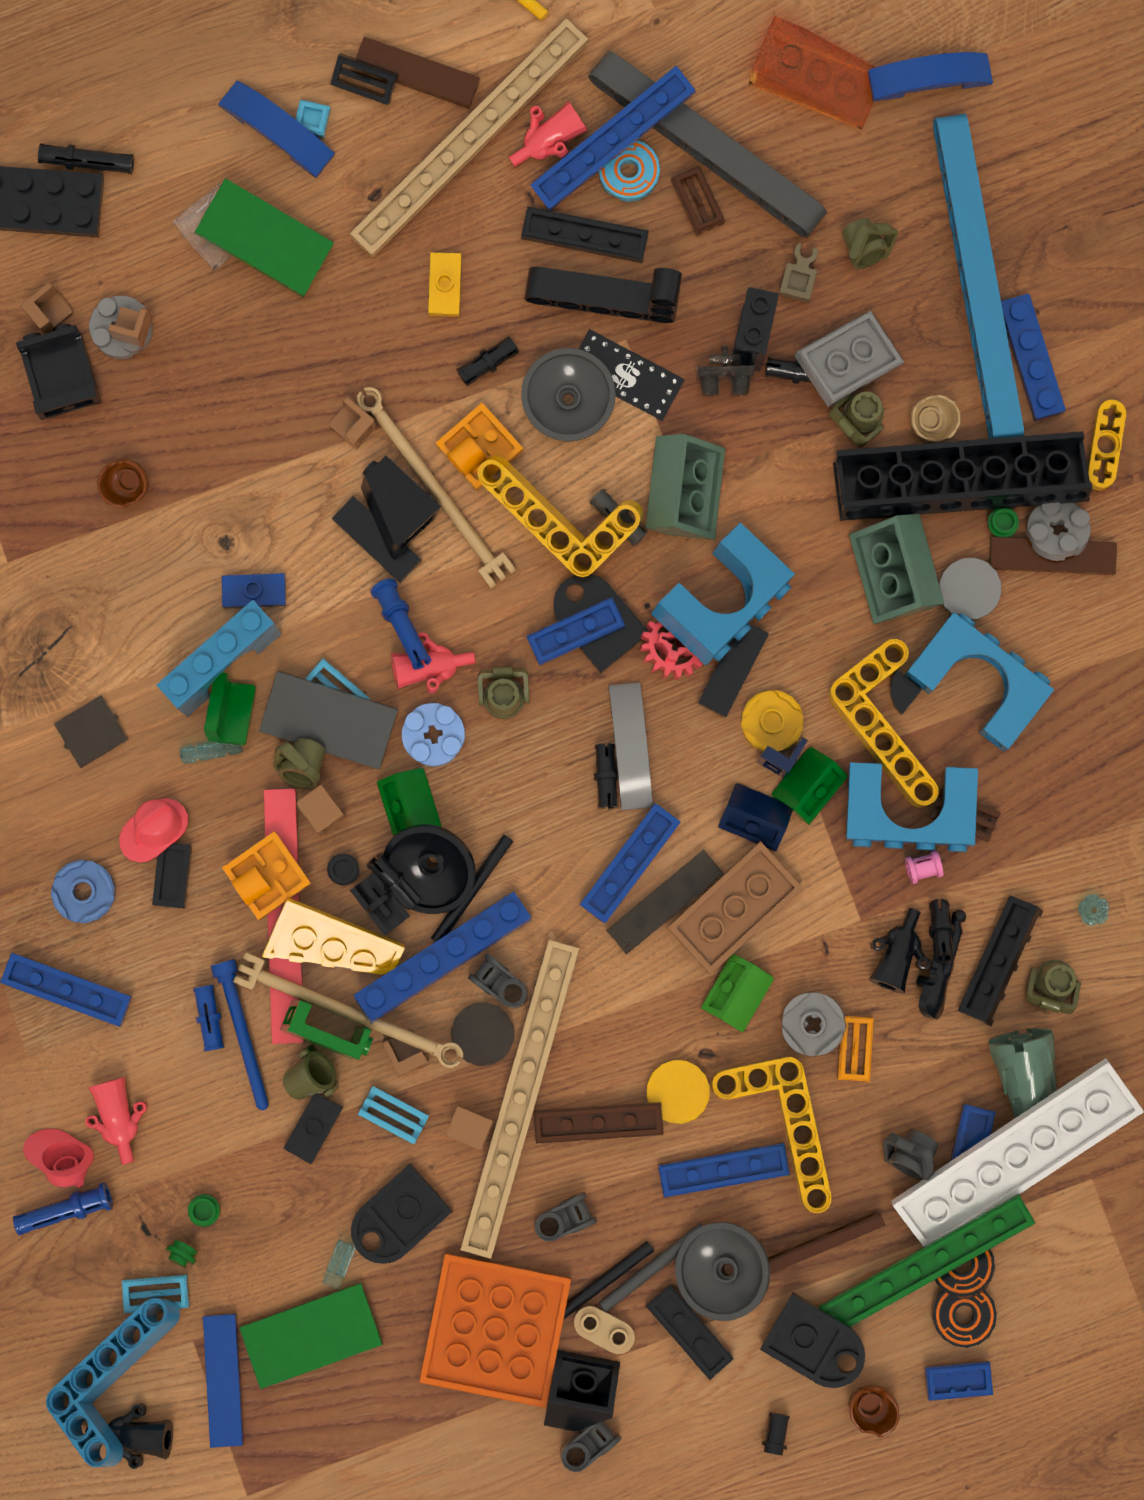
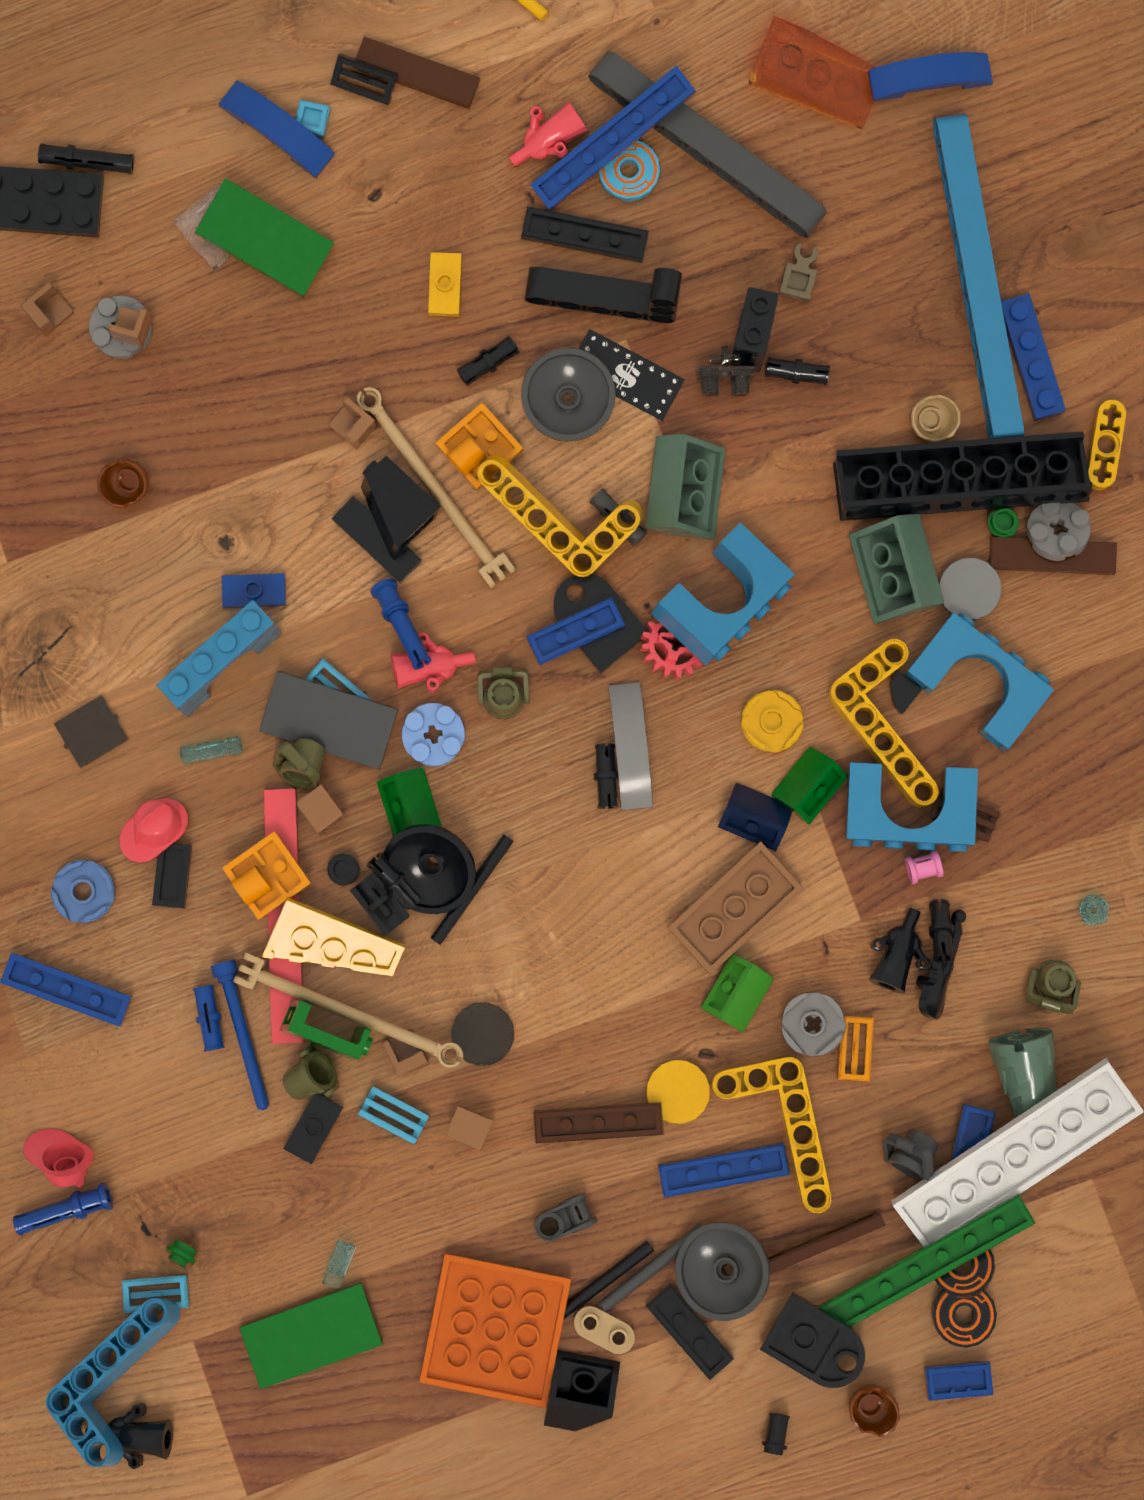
(58, 371): black panel -> none
(117, 1125): coral piece -> none
(204, 1210): green plate -> none
(223, 1380): blue tile -> none
(229, 711): green panel -> none
(399, 1215): black tile -> none
(442, 957): blue plate -> none
(469, 138): tan plate -> none
(498, 981): dark grey piece -> none
(519, 1099): tan plate -> none
(591, 1444): dark grey piece -> none
(630, 863): blue plate -> none
(664, 902): clear smoke tile -> none
(708, 224): reddish brown tile -> none
(732, 672): black tile -> none
(778, 762): dark blue panel -> none
(849, 358): light grey tile -> none
(860, 416): olive piece -> none
(865, 242): olive piece -> none
(999, 960): black hinge -> none

